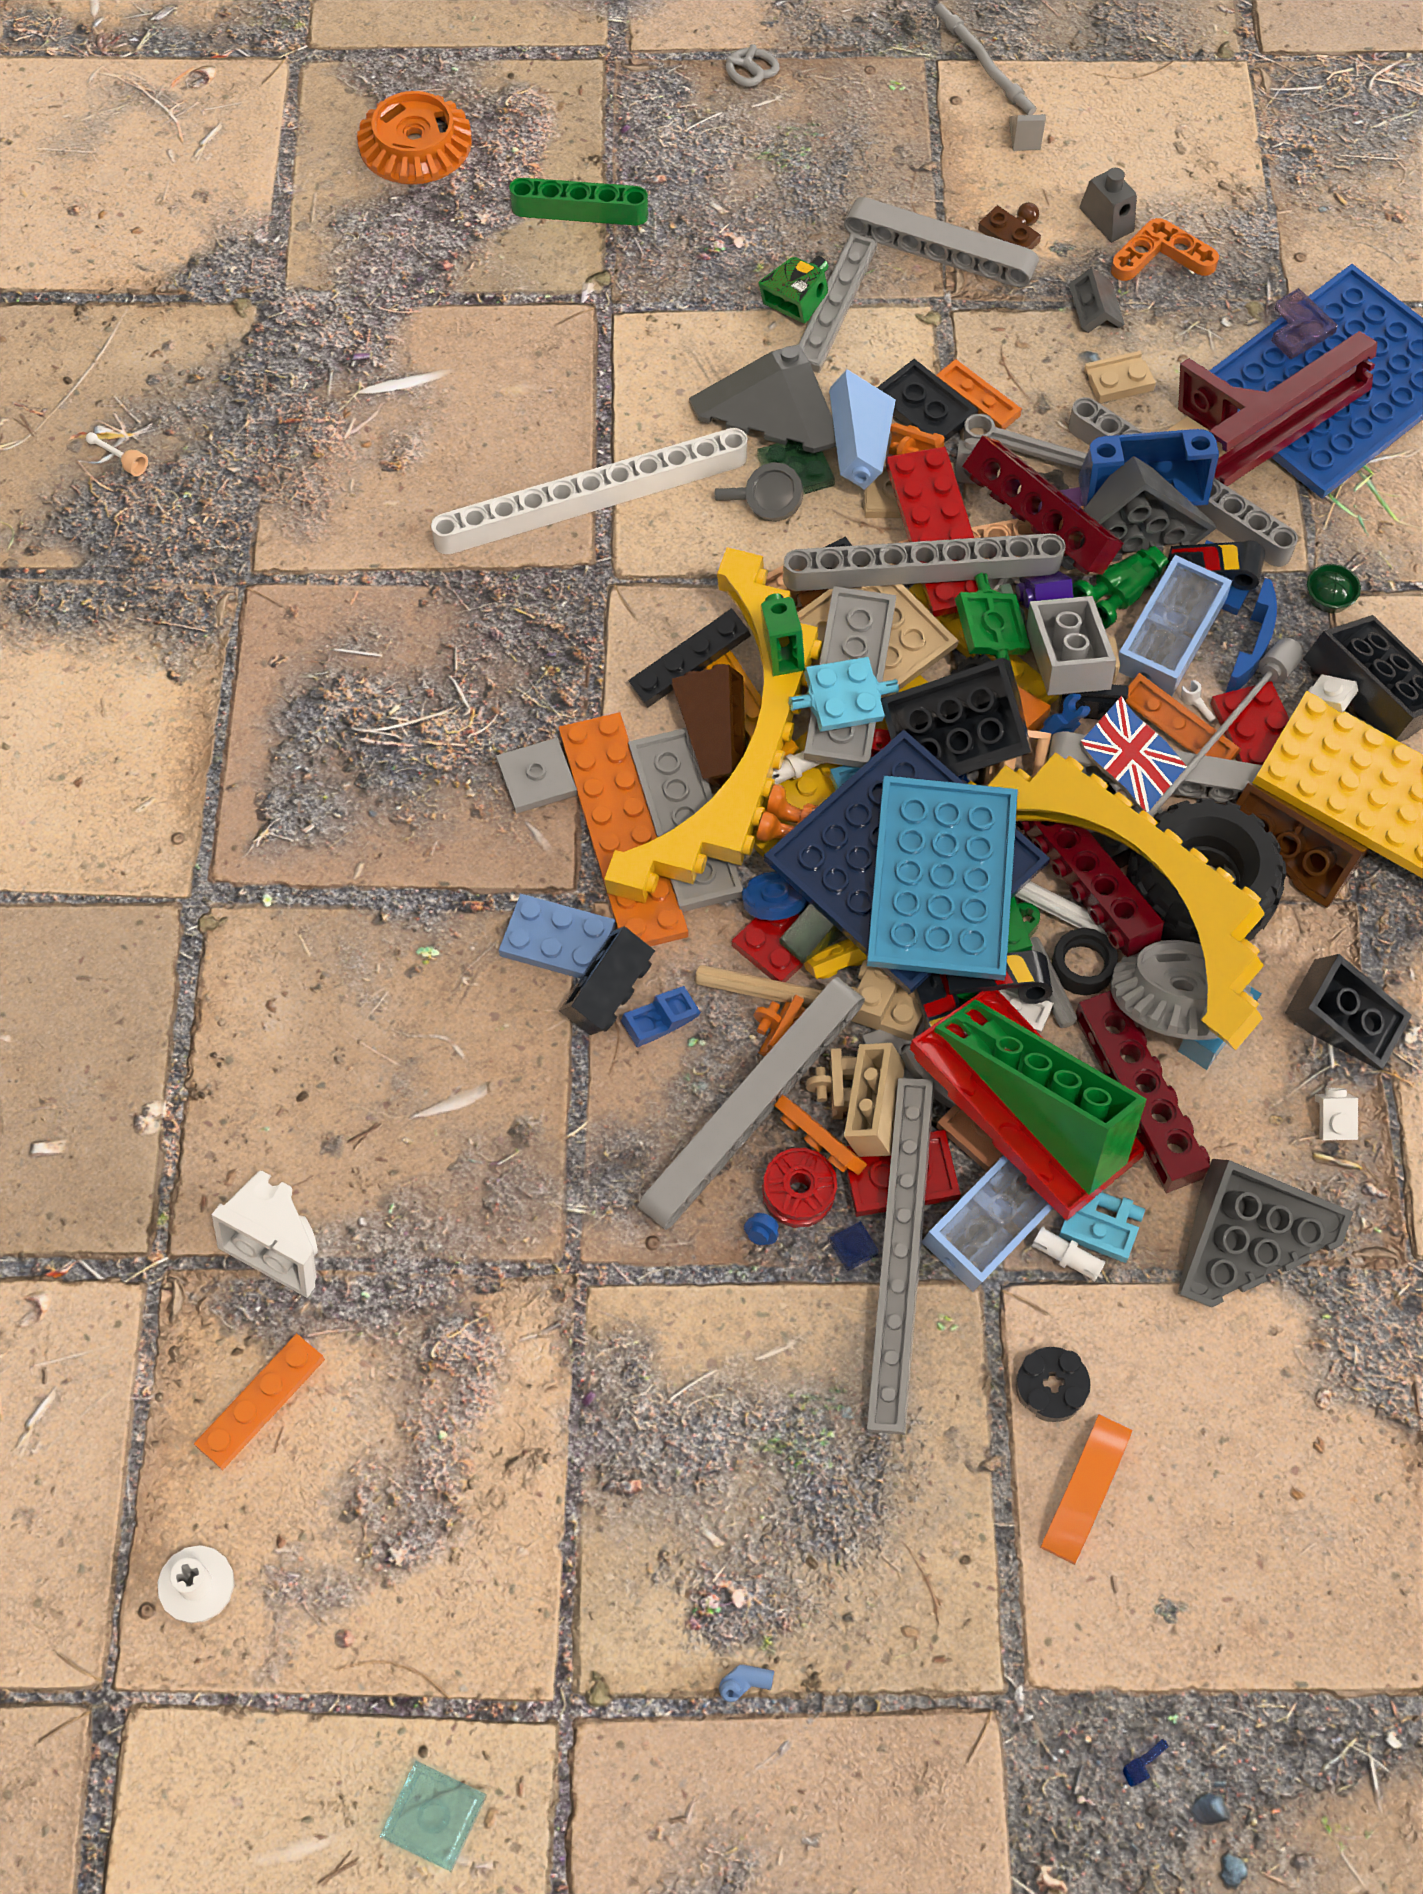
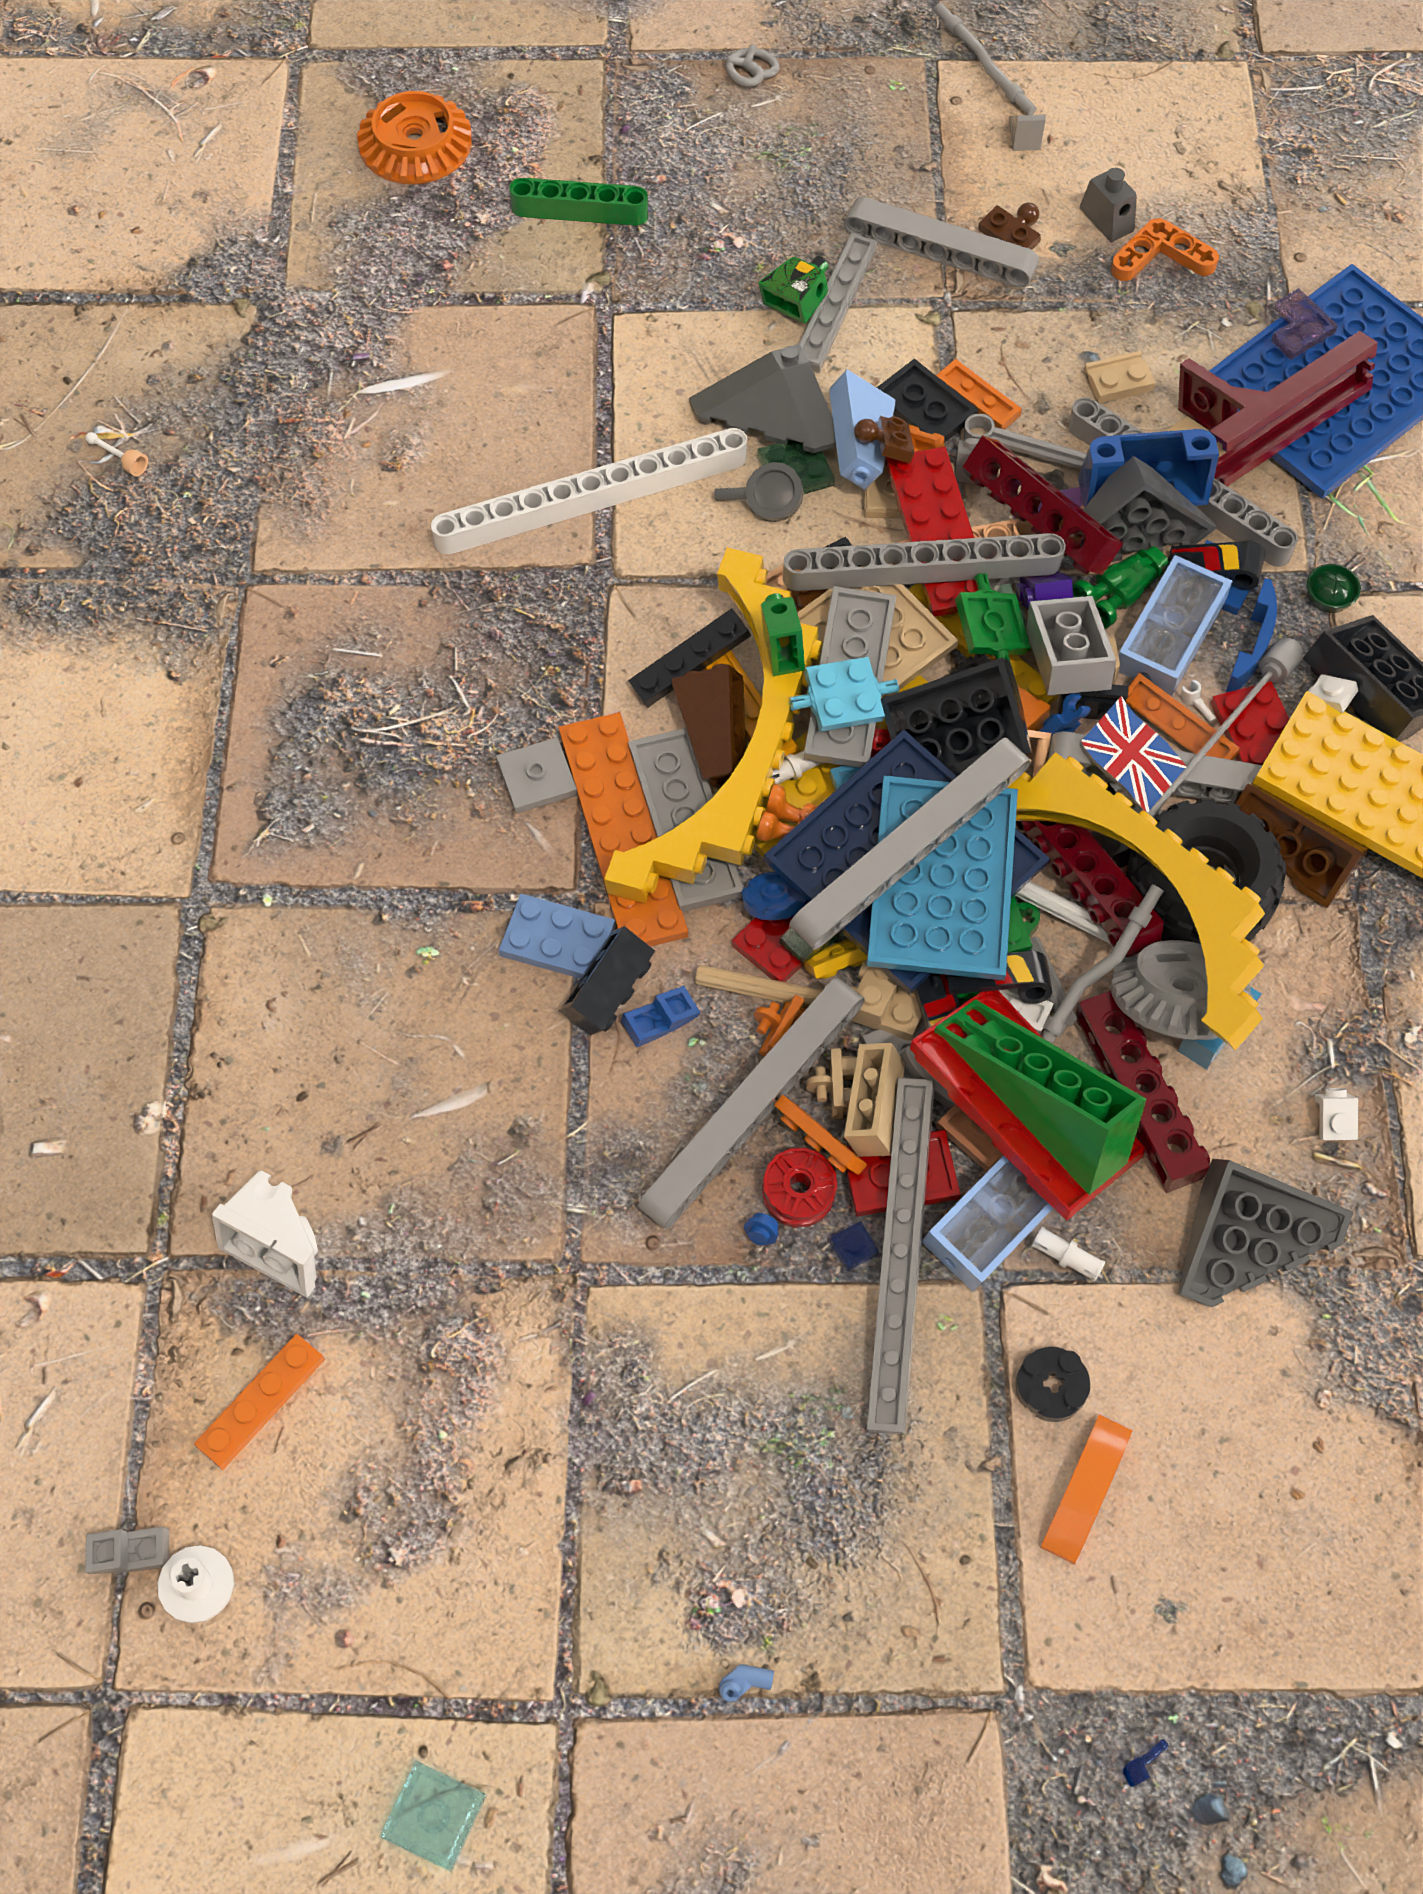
(126, 1551): none -> light grey slope
(892, 435): none -> reddish brown plate
(909, 843): none -> light grey beam
(1084, 938): black tyre -> none
(1095, 300): dark grey panel -> none
(1102, 1232): medium azure plate -> none
(1138, 918): none -> light grey bar
(1348, 1011): black slope -> none

